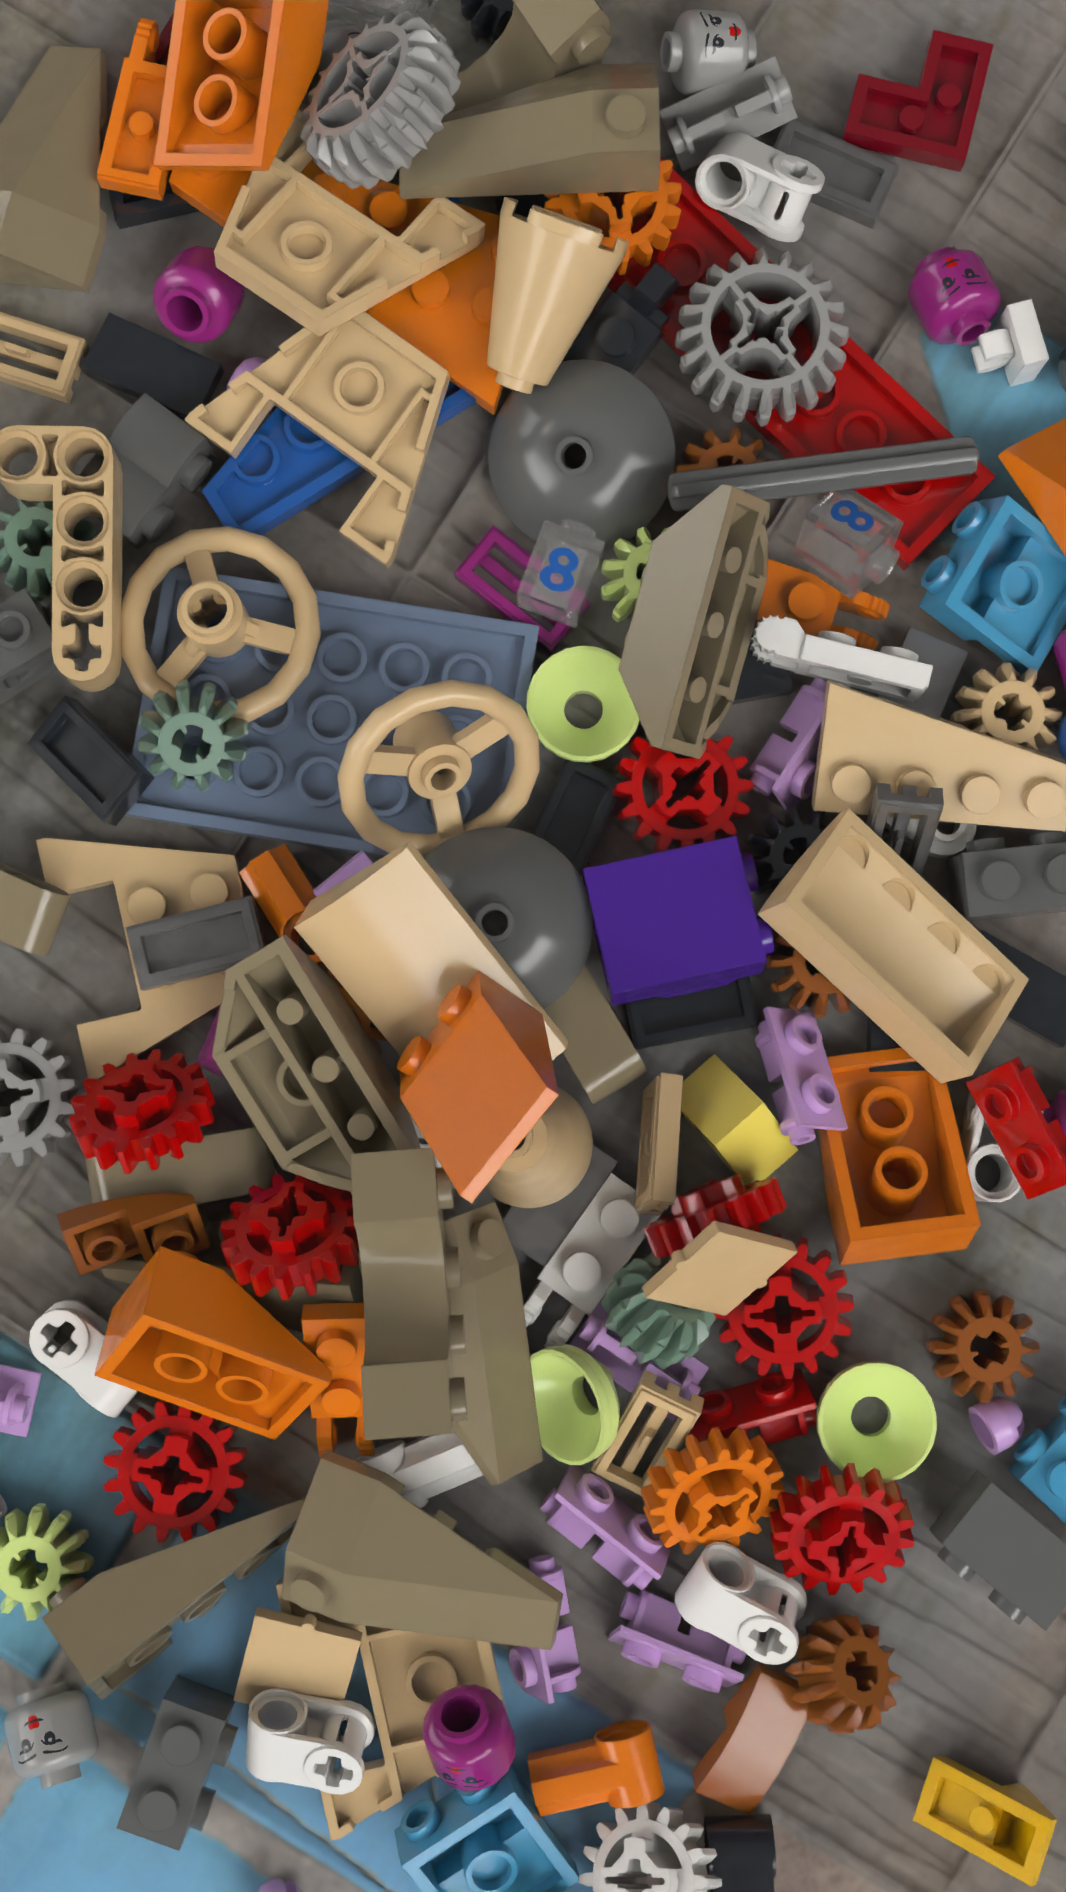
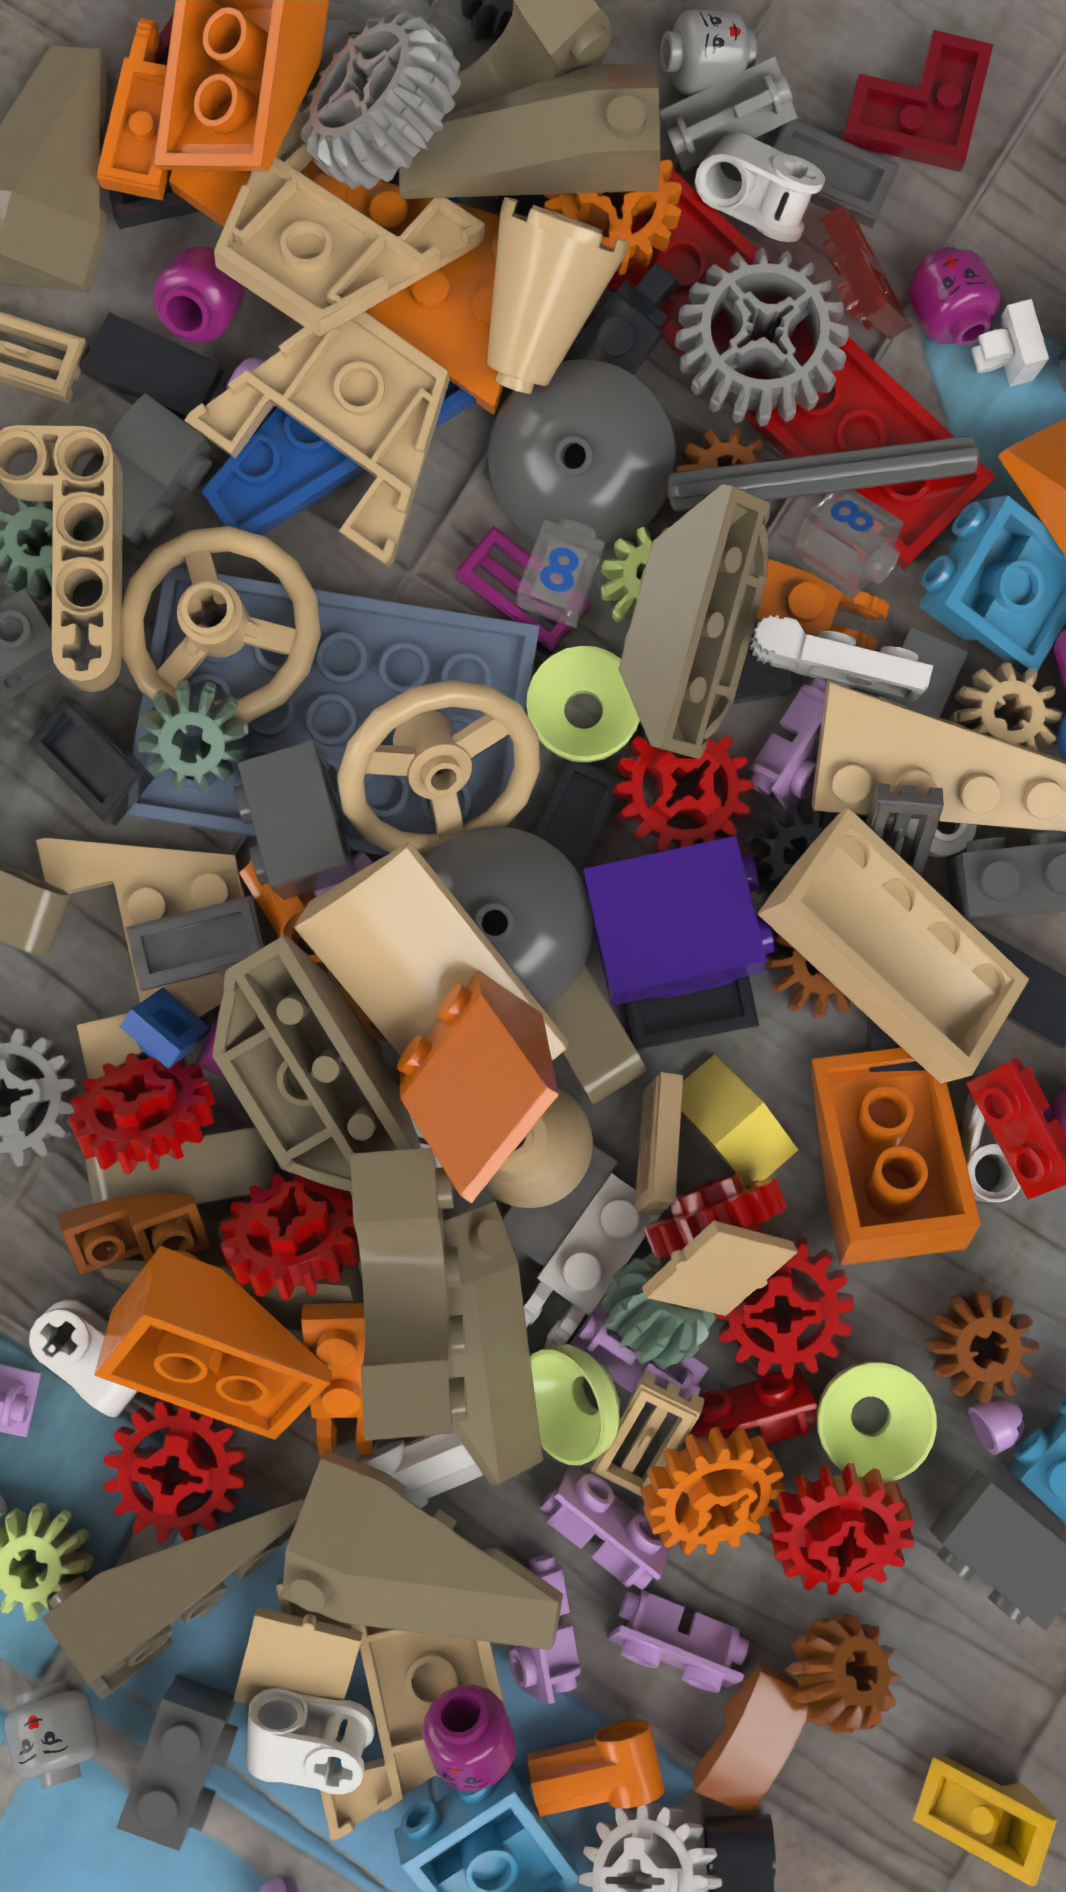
(164, 1027): none -> blue plate
(294, 821): none -> dark grey brick
(741, 1599): white piece -> none
(795, 1053): lavender hinge -> none
(866, 287): none -> clear red plate

